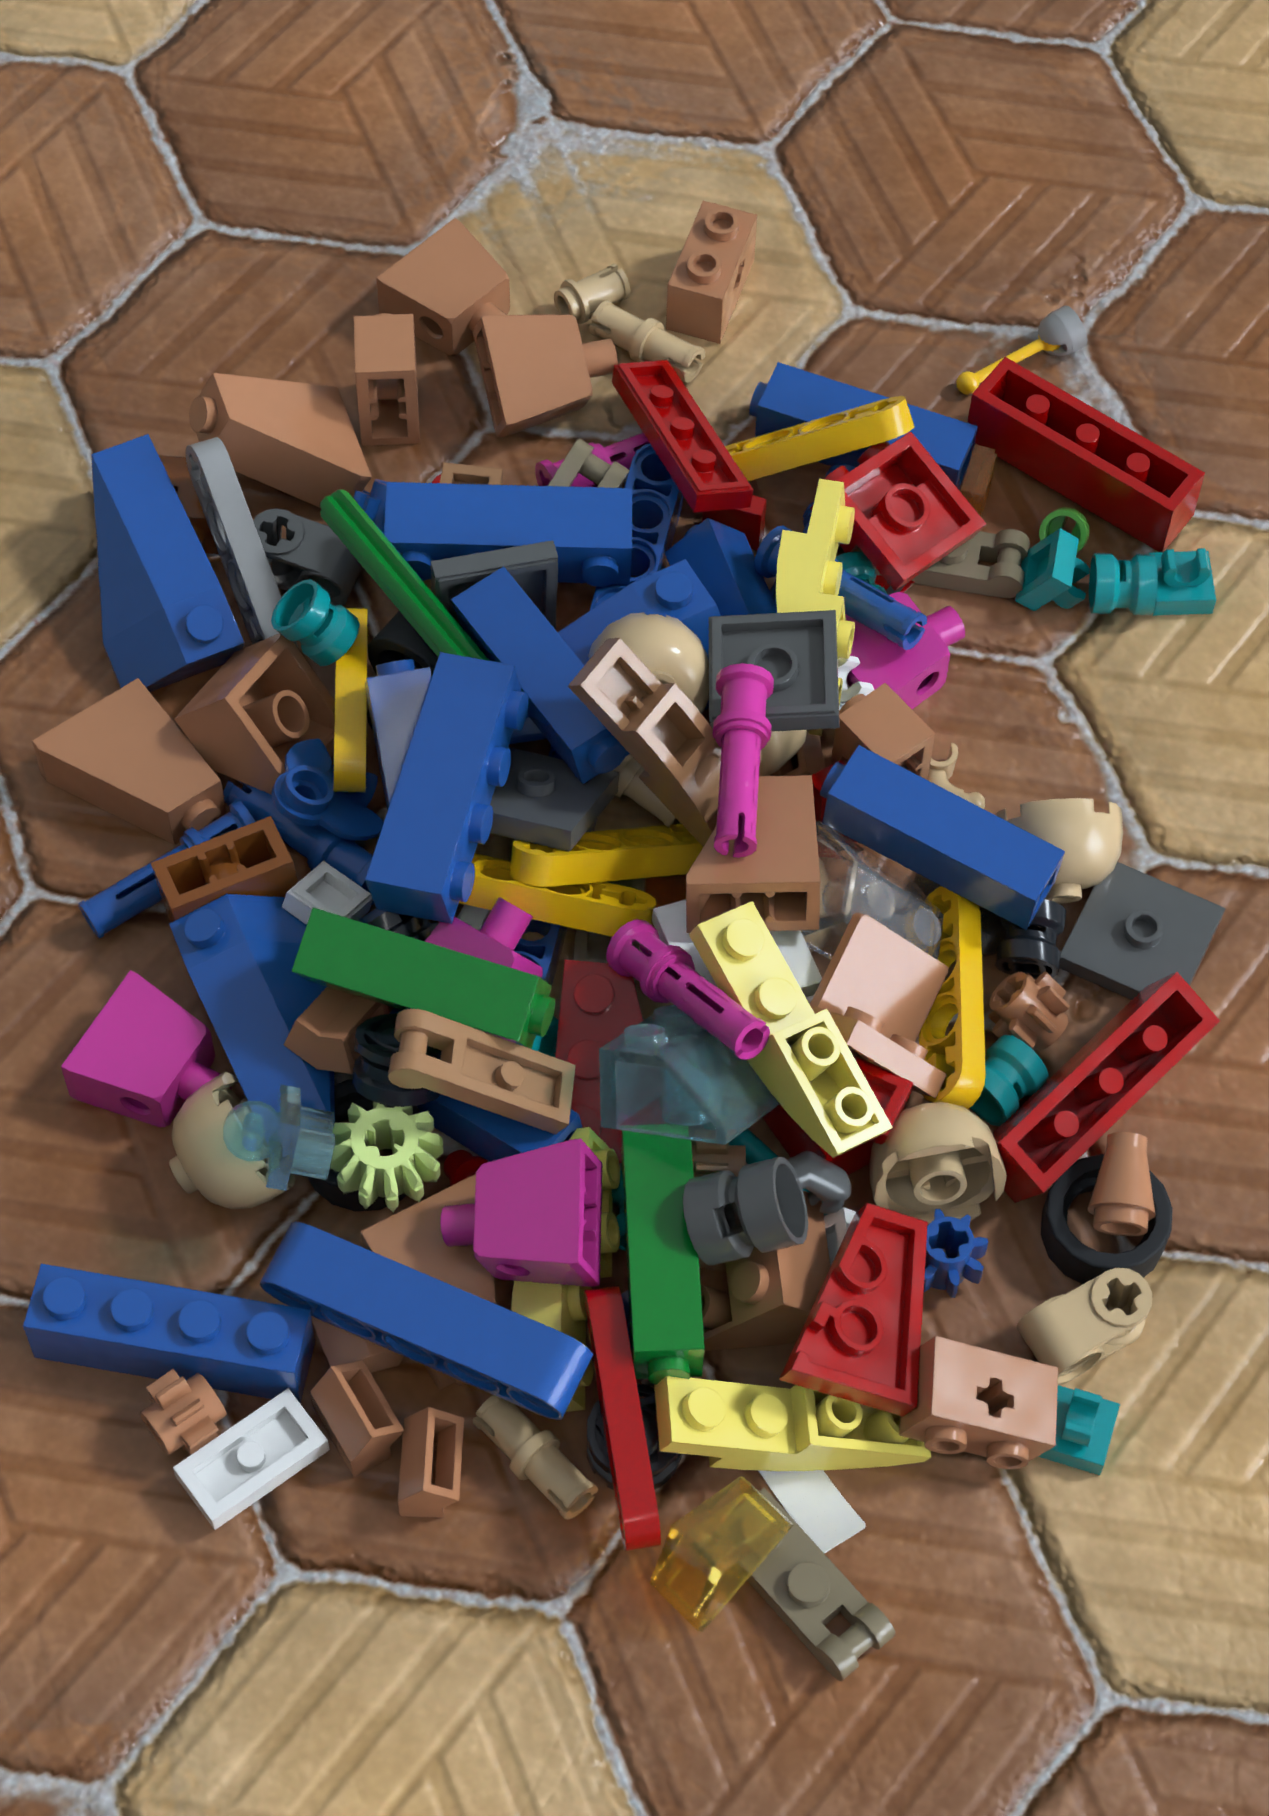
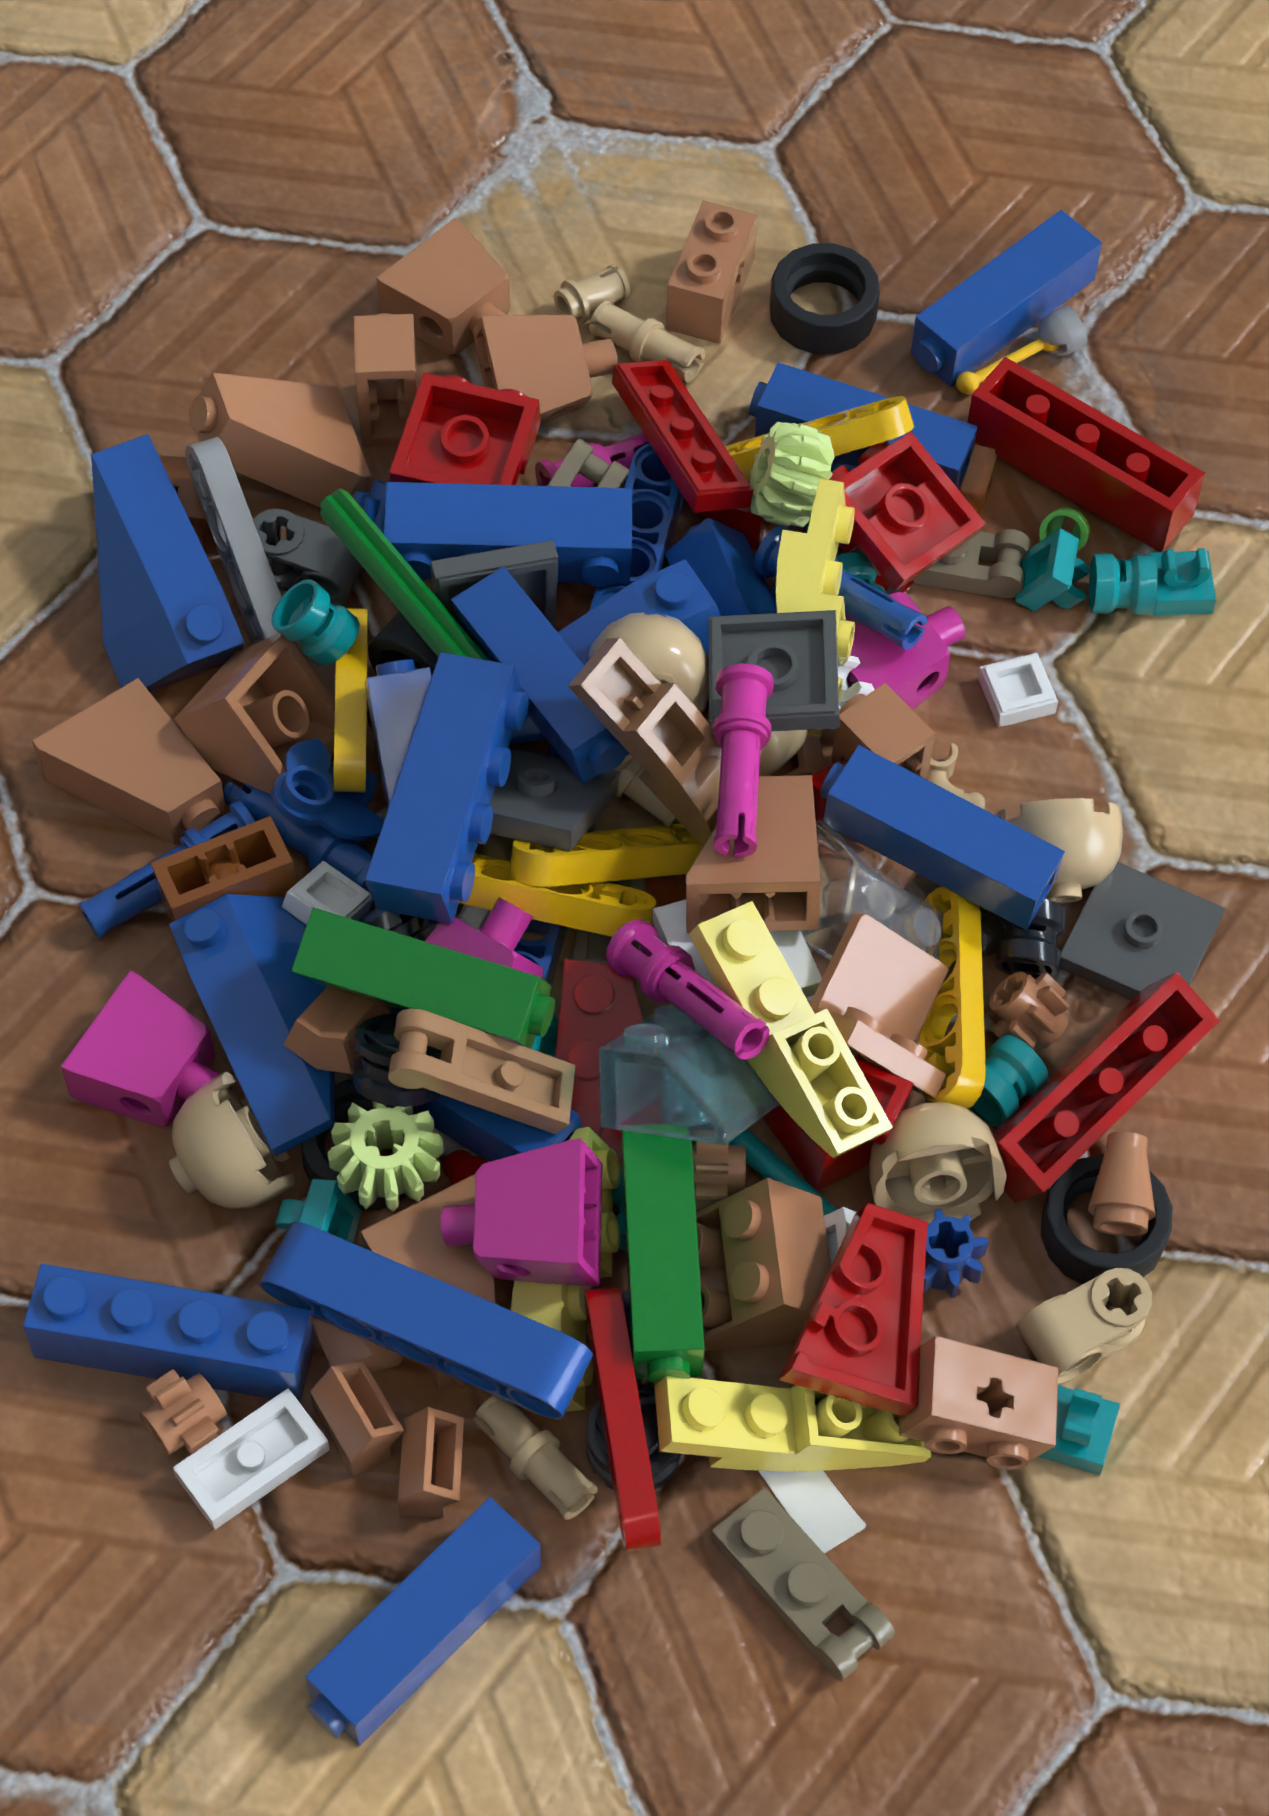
(292, 1139): clear light blue hips -> none
(324, 1209): none -> teal tile
(421, 1623): none -> blue brick
(466, 434): none -> red plate
(717, 1550): clear yellow slope -> none
(736, 1213): dark grey wheel -> none
(788, 473): none -> yellowish green gear
(823, 1181): dark grey arm -> none
(831, 265): none -> black tyre
(1005, 298): none -> blue brick
(1017, 690): none -> white tile

